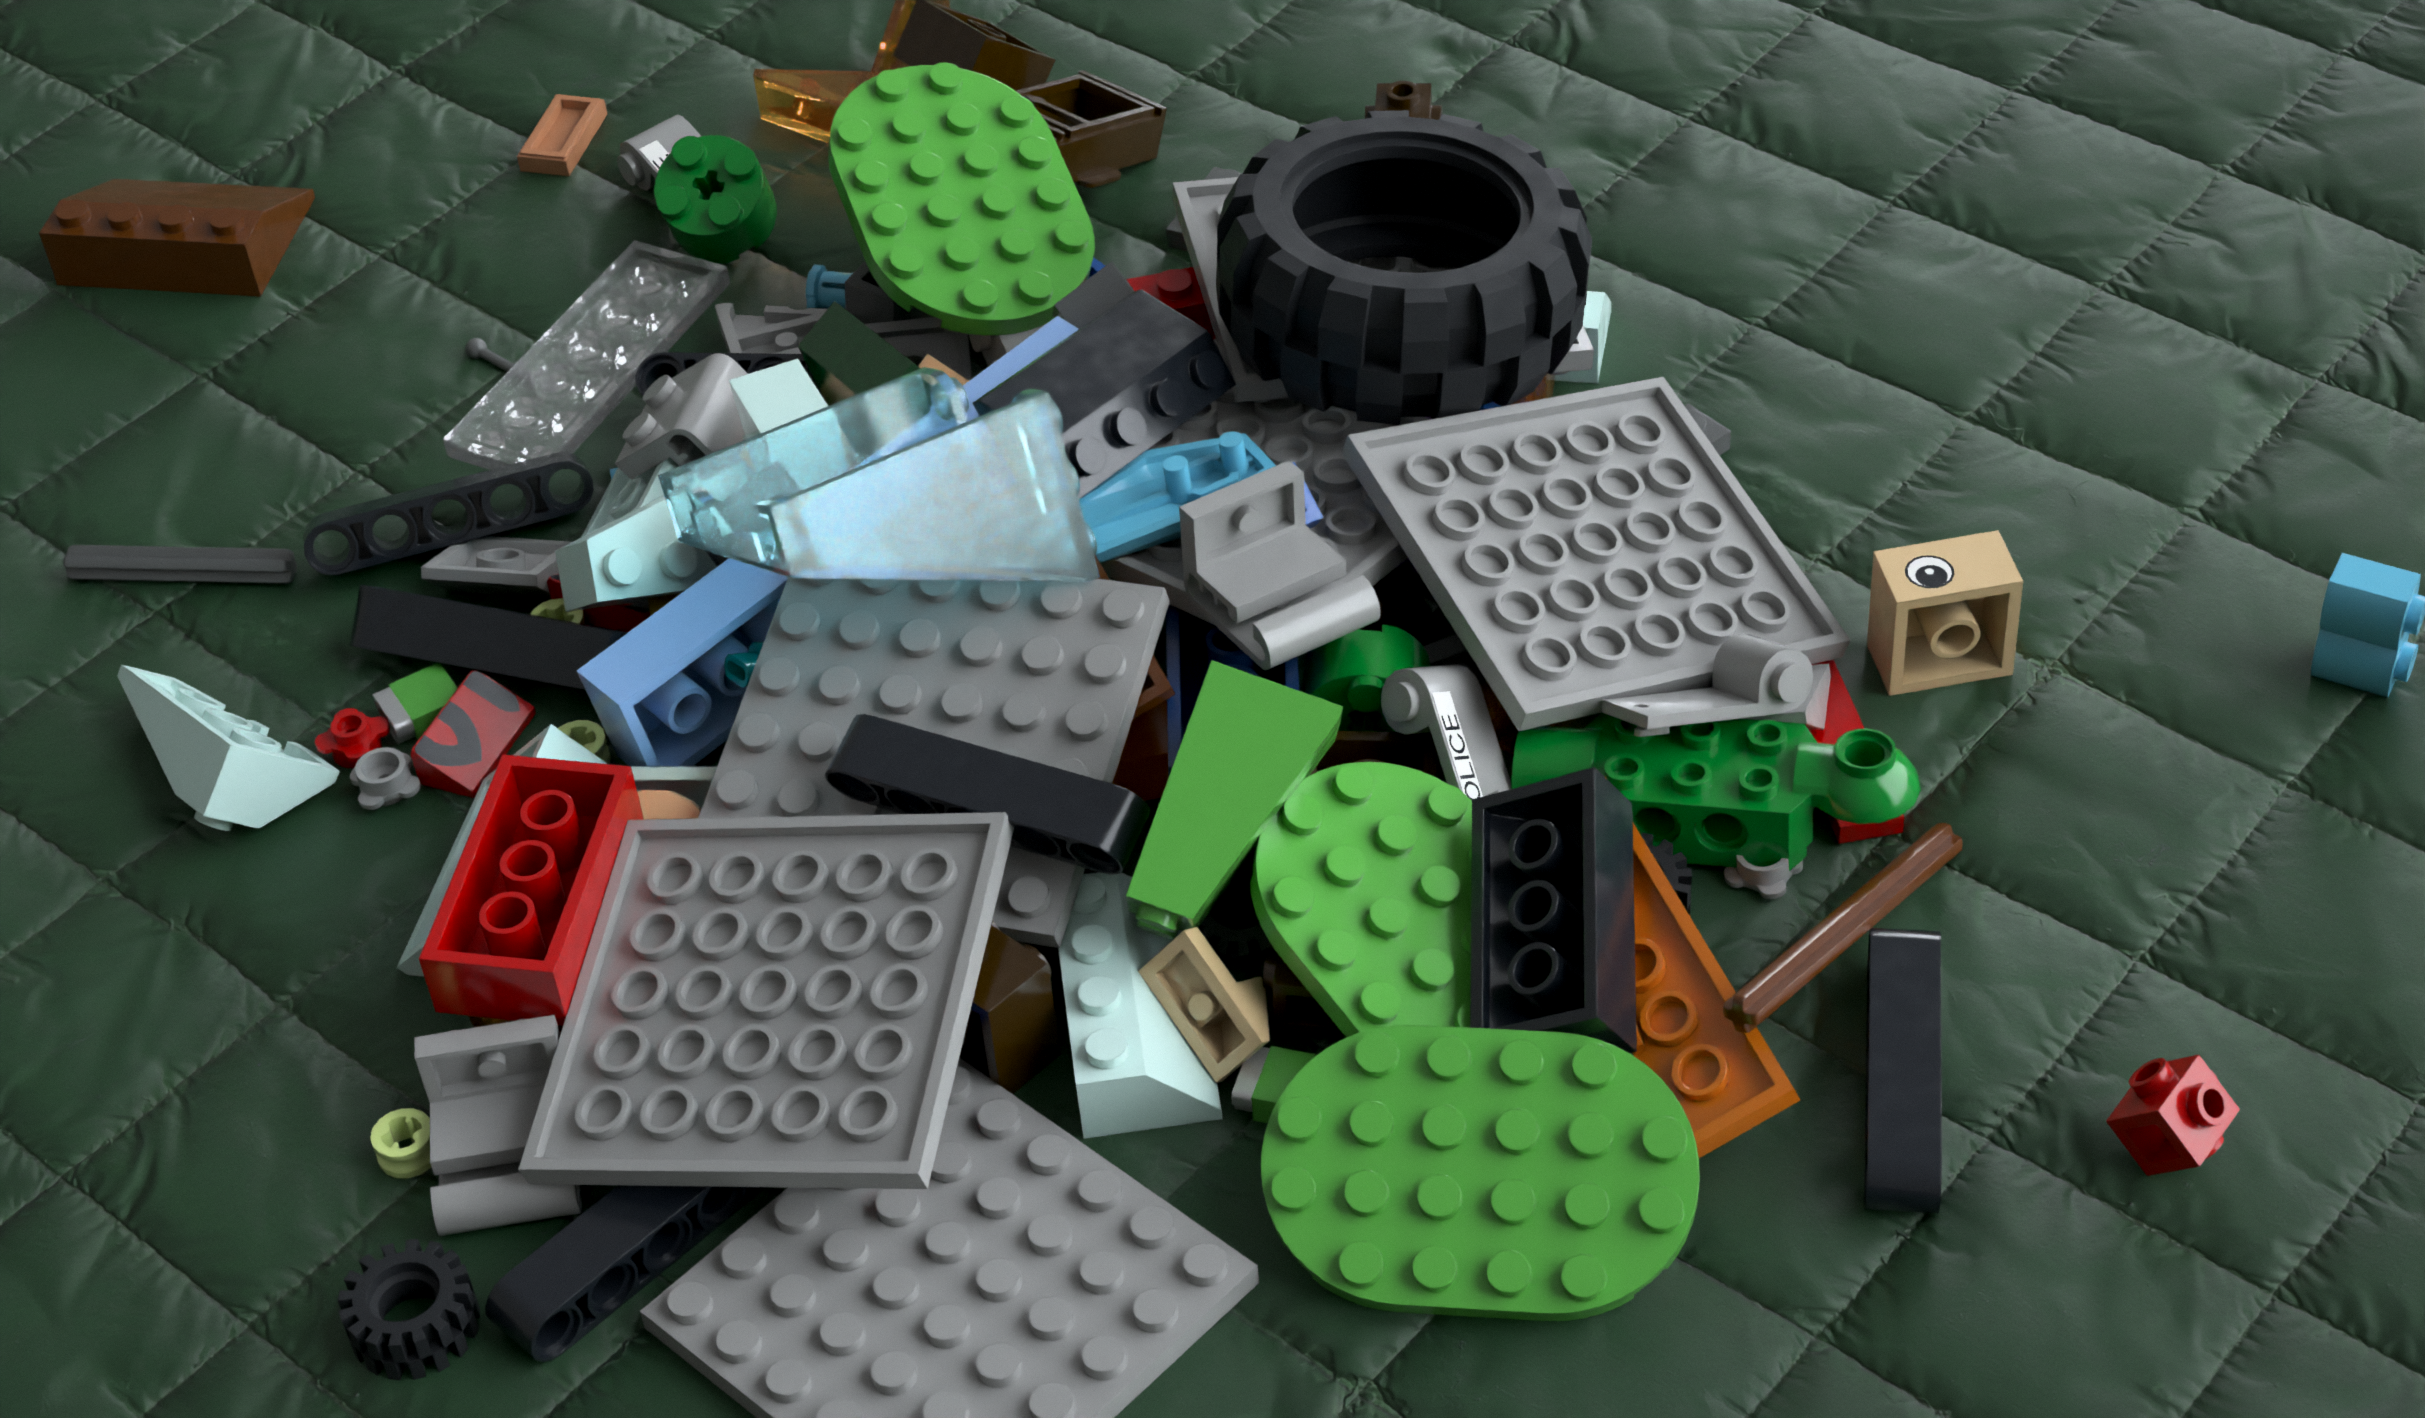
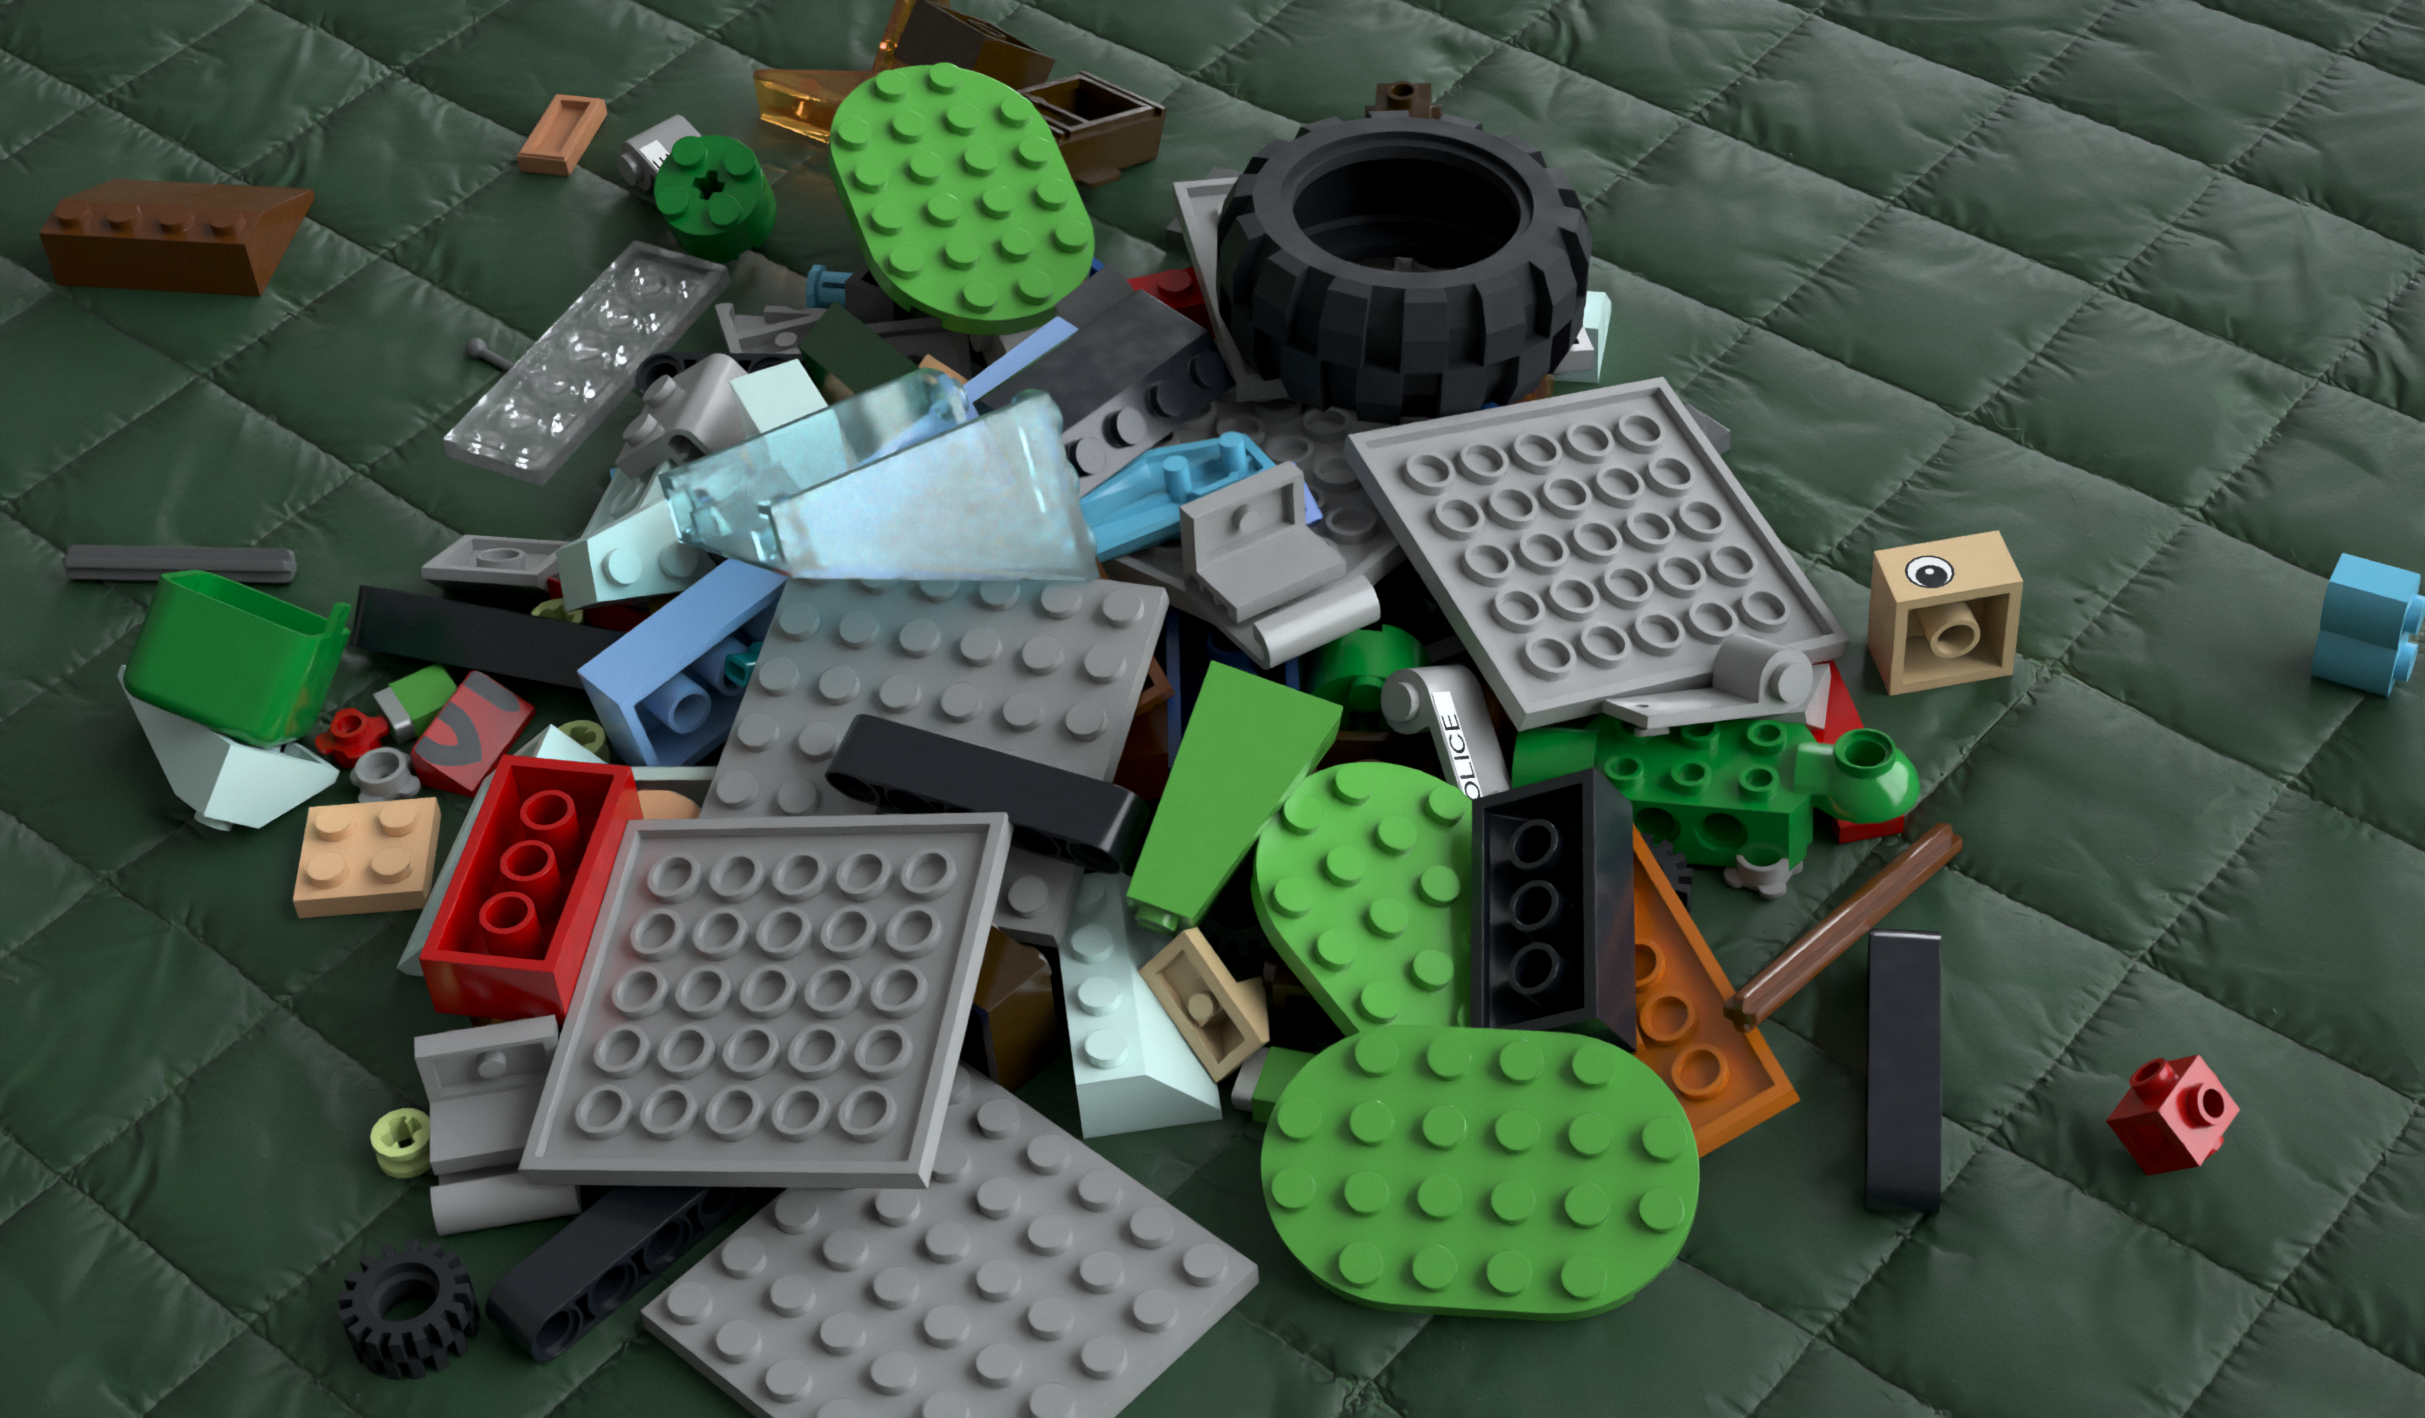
(235, 658): none -> green piece
(367, 857): none -> light nougat plate
(425, 534): black beam -> none

